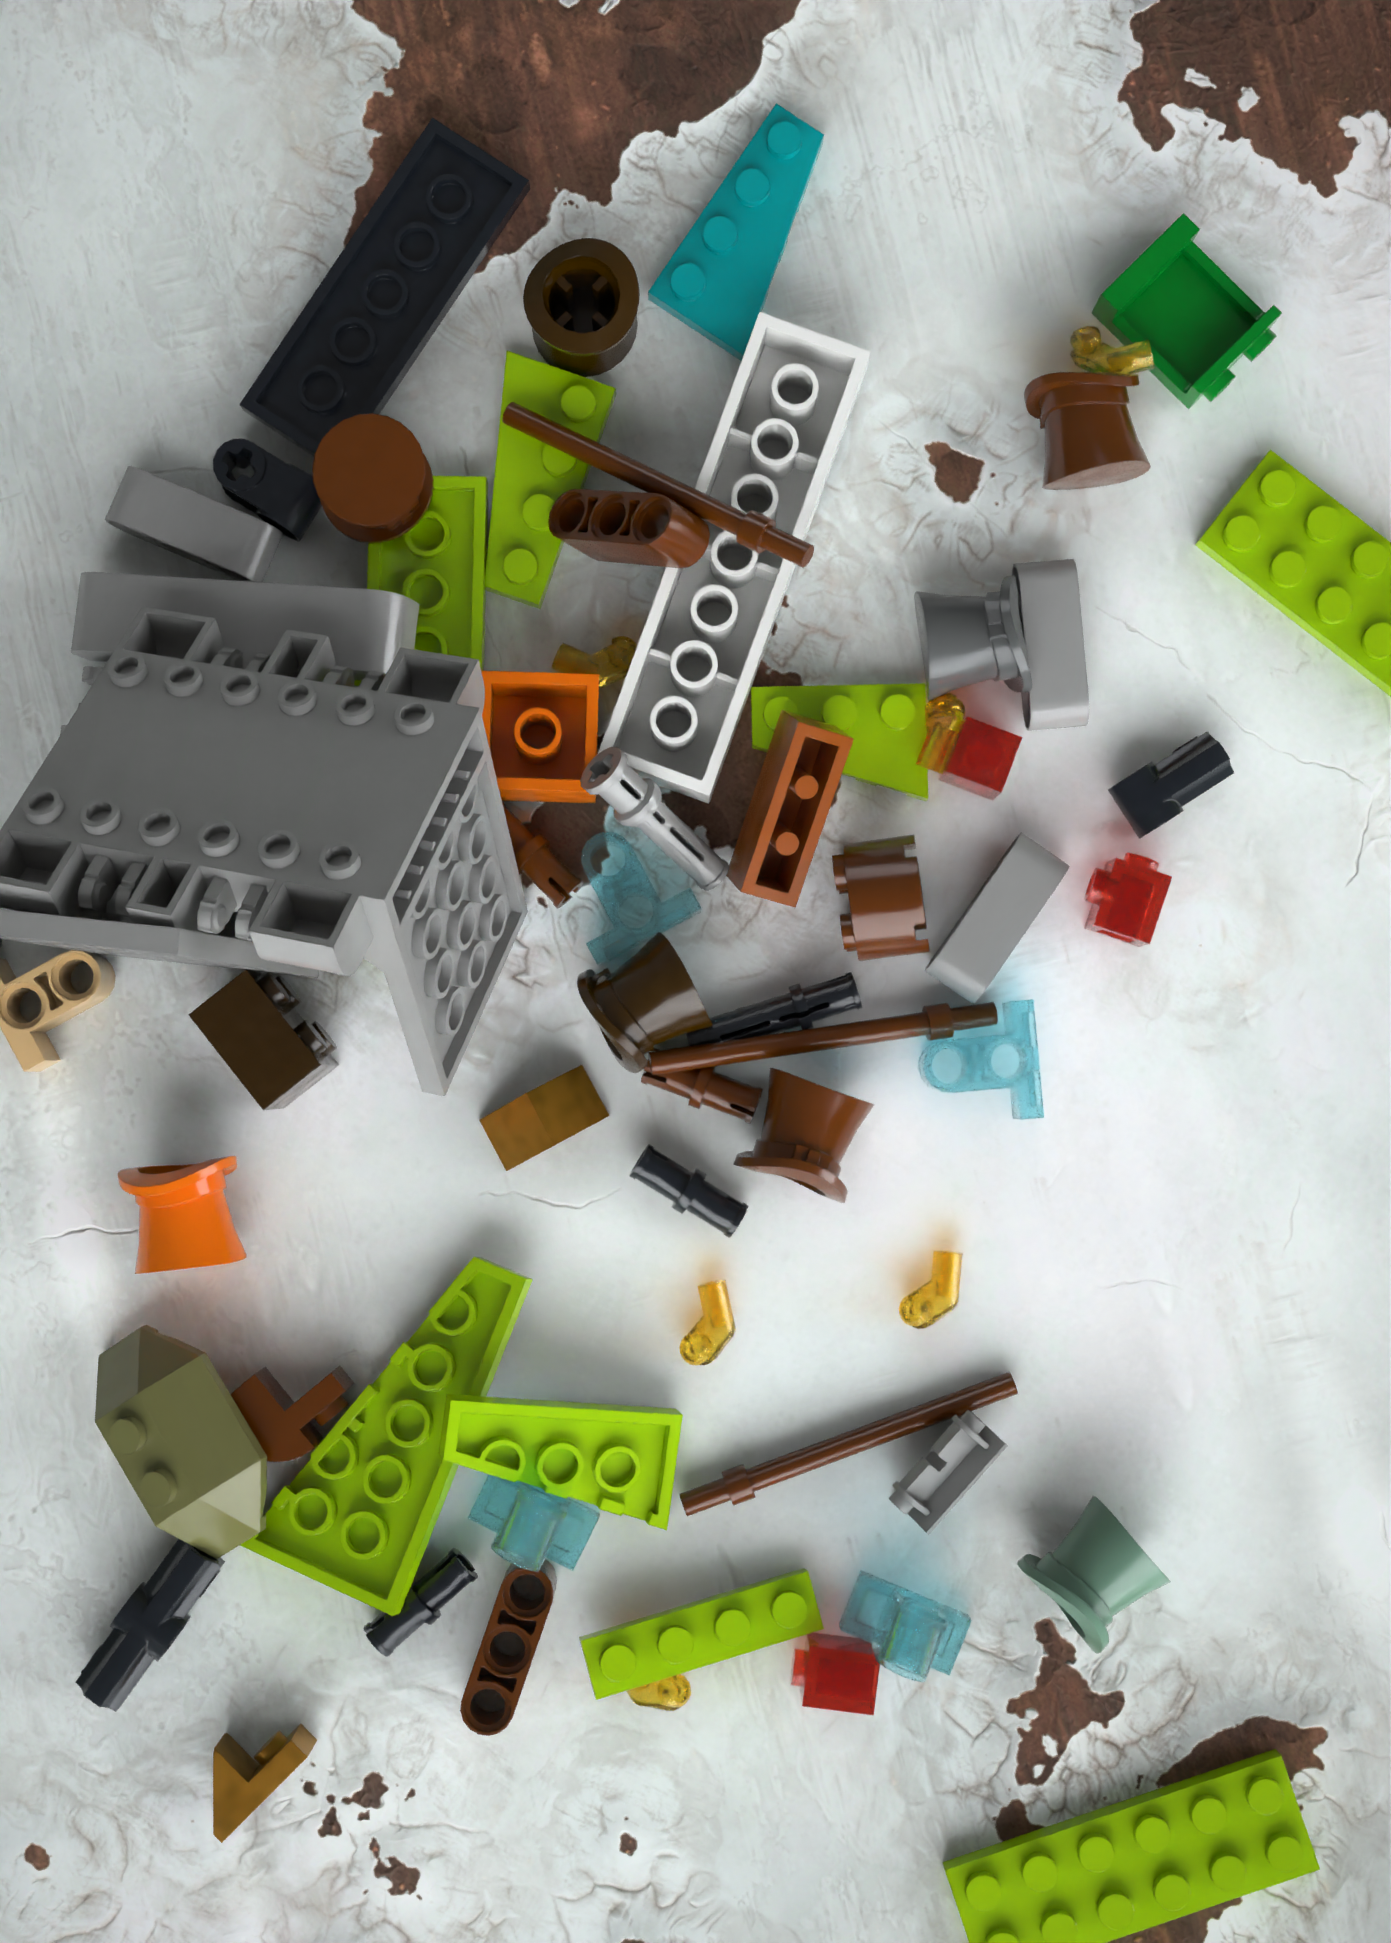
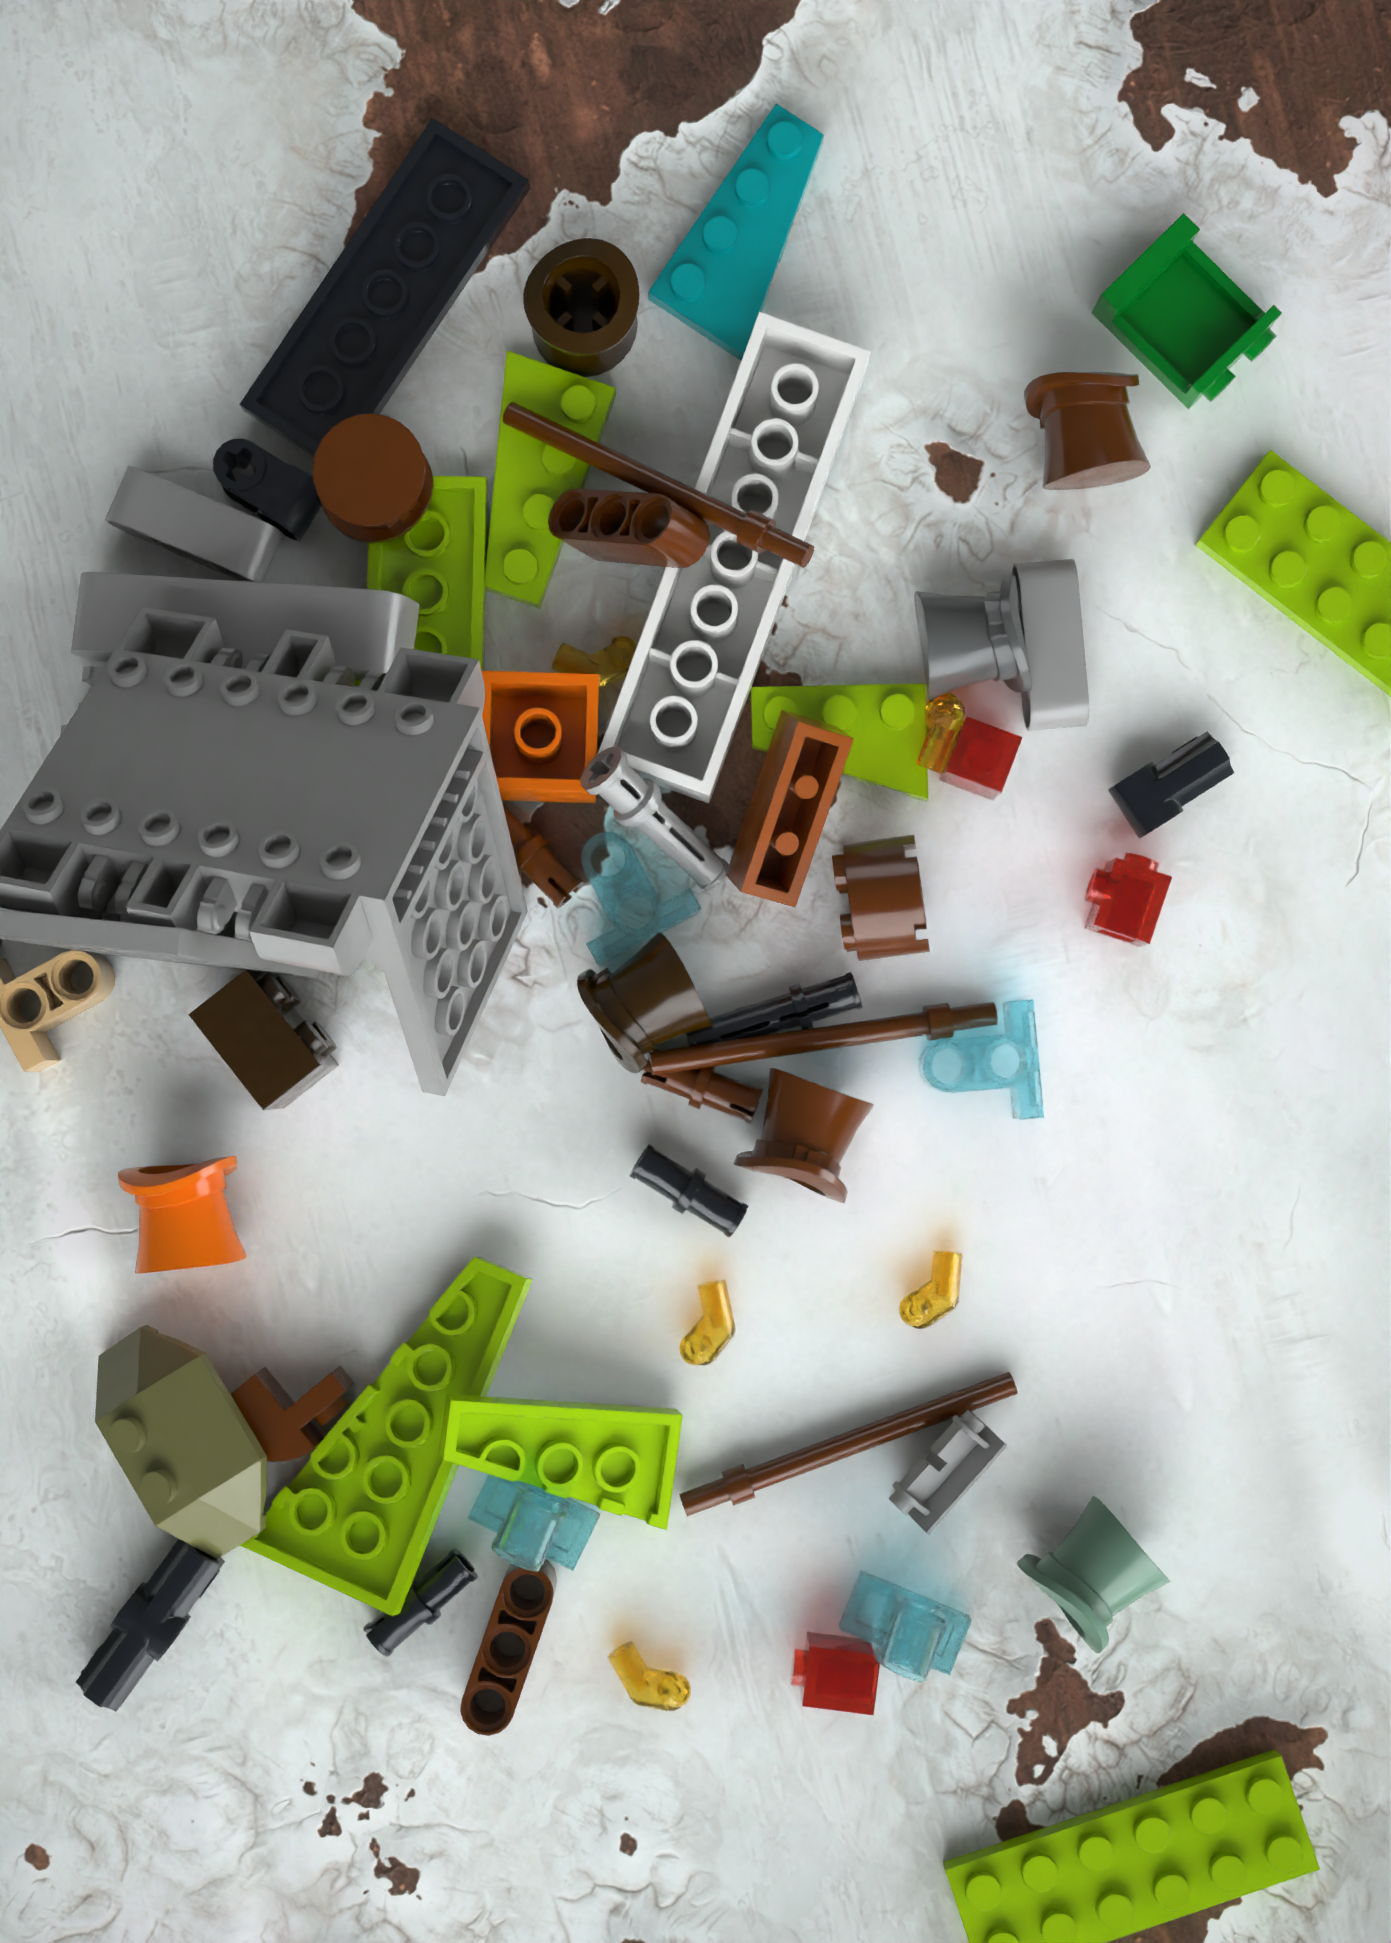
(244, 1784): pearl gold slope -> none
(544, 1117): pearl gold slope -> none
(701, 1633): lime plate -> none
(997, 918): light grey beam -> none
(1096, 356): clear yellow arm -> none

